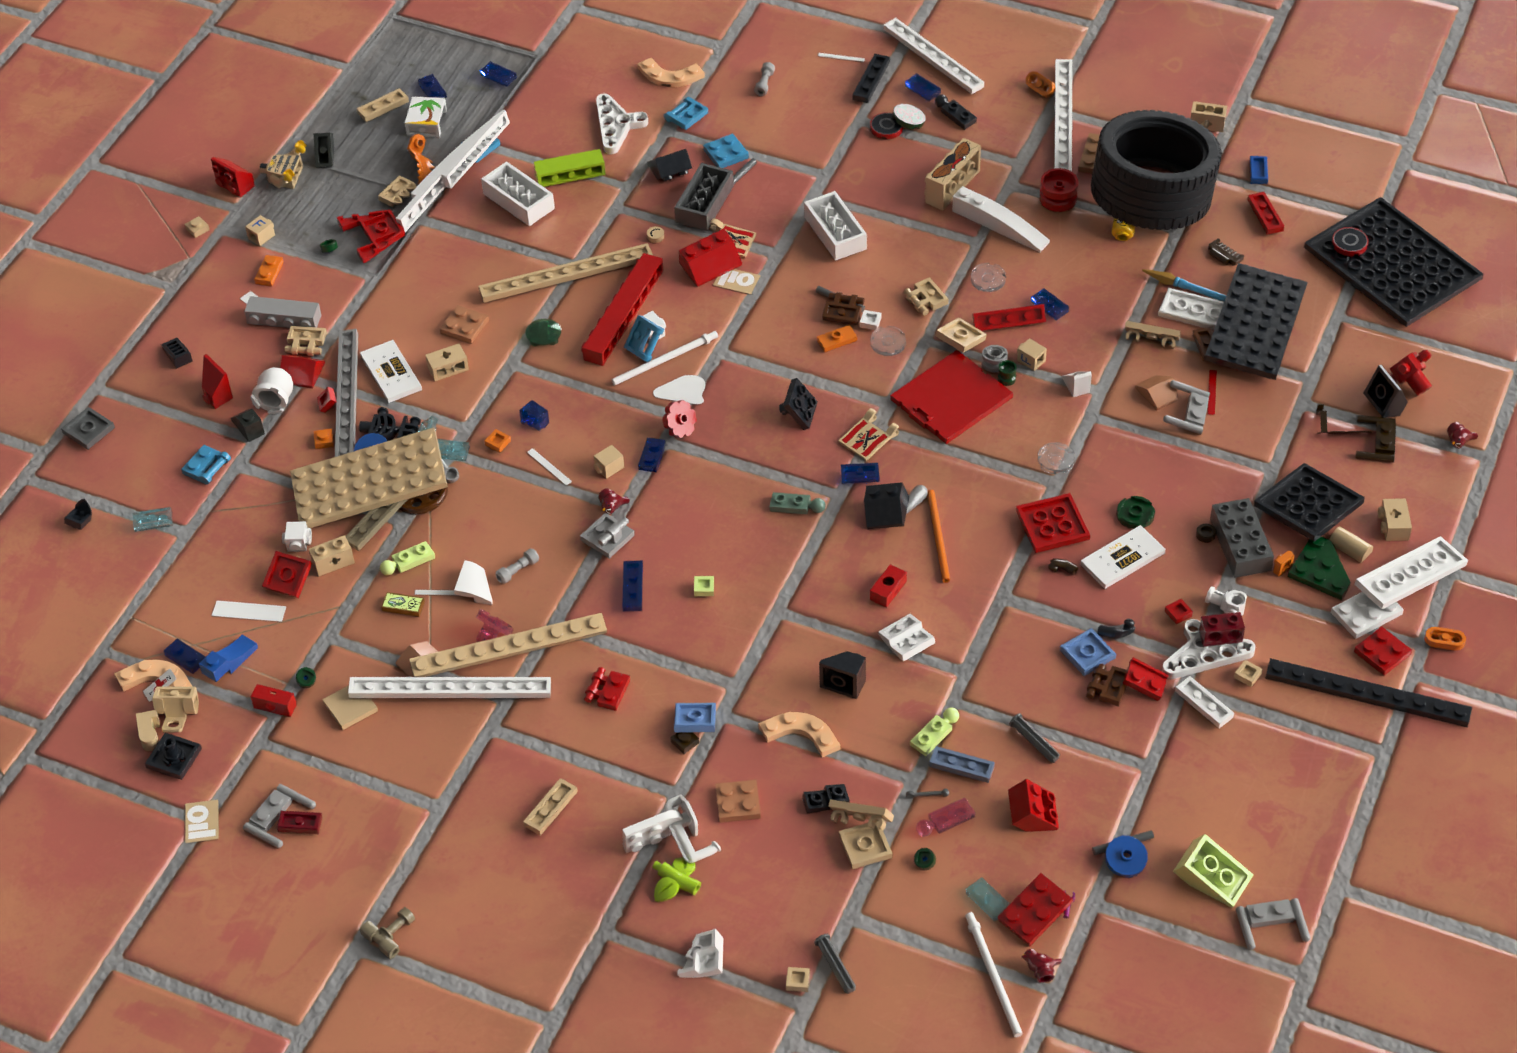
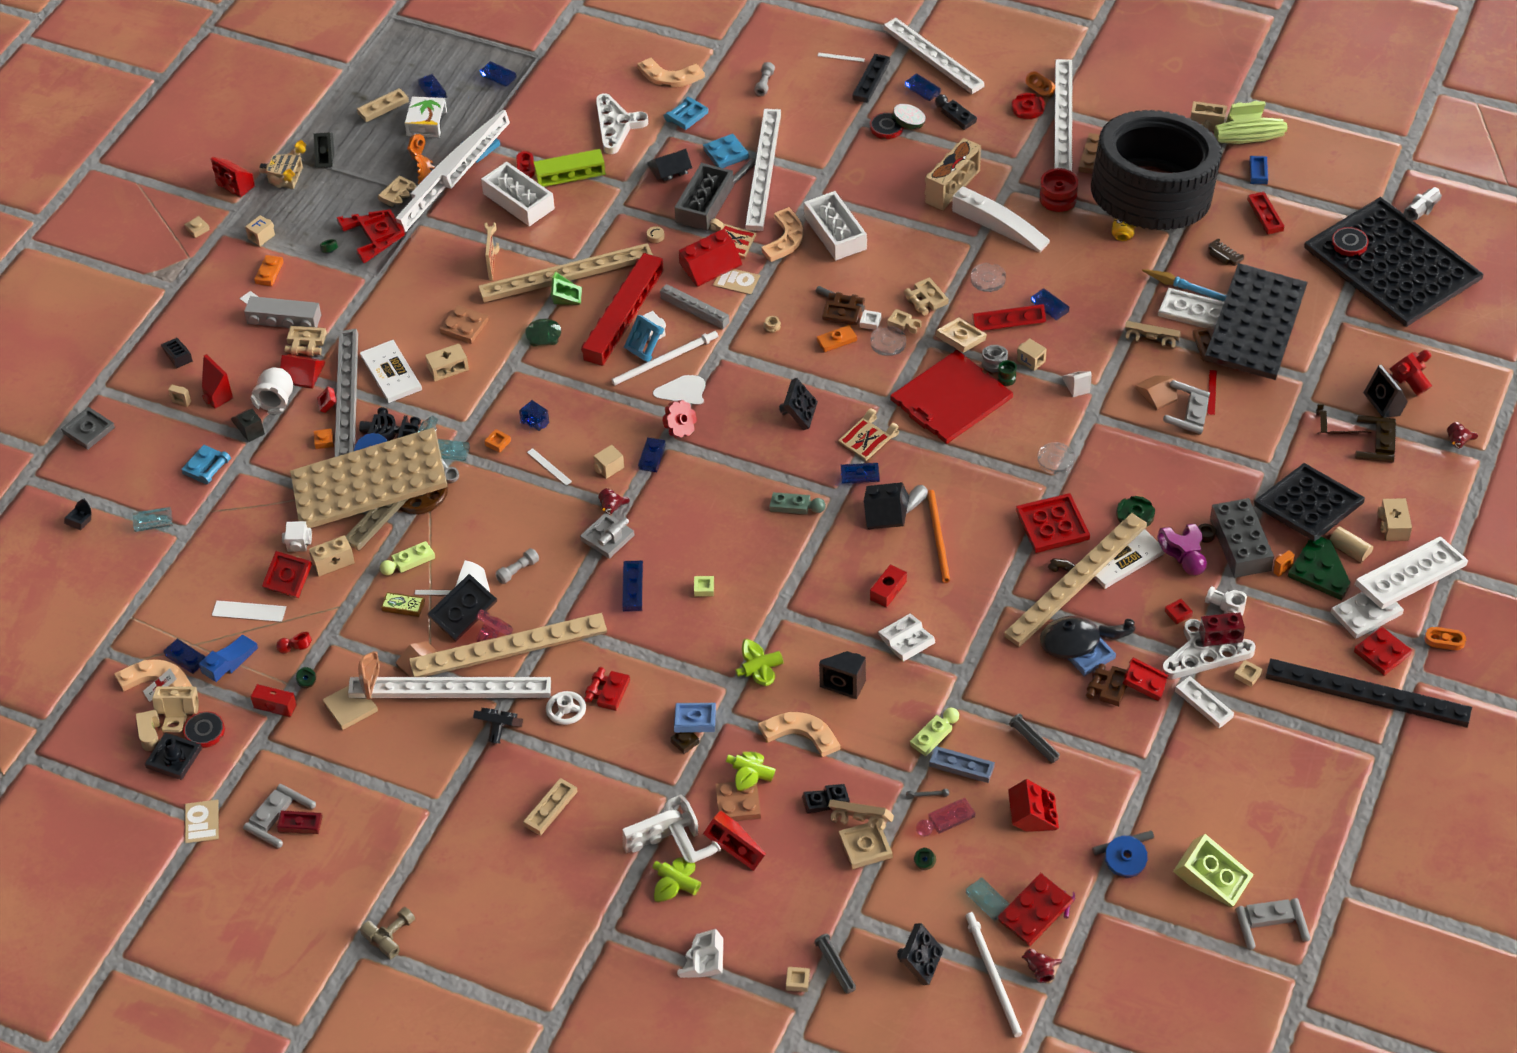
(179, 395): none -> tan plate
(204, 728): none -> black tile
(300, 641): none -> red plate
(368, 672): none -> nougat slope
(459, 608): none -> black plate
(491, 251): none -> tan flag
(497, 721): none -> black plate
(525, 163): none -> red plate
(565, 291): none -> bright green slope
(565, 706): none -> white piece
(694, 306): none -> light grey piece
(734, 840): none -> red slope
(750, 769): none -> lime plant
(758, 663): none -> lime plant
(763, 170): none -> white plate
(772, 324): none -> tan plate
(791, 238): none -> light nougat plate
(904, 320): none -> tan plate
(918, 957): none -> black plate
(1028, 106): none -> red tile
(1070, 637): none -> black dish
(1075, 580): none -> tan plate
(1184, 548): none -> magenta piece
(1247, 126): none -> yellowish green plate
(1422, 204): none -> light grey piece

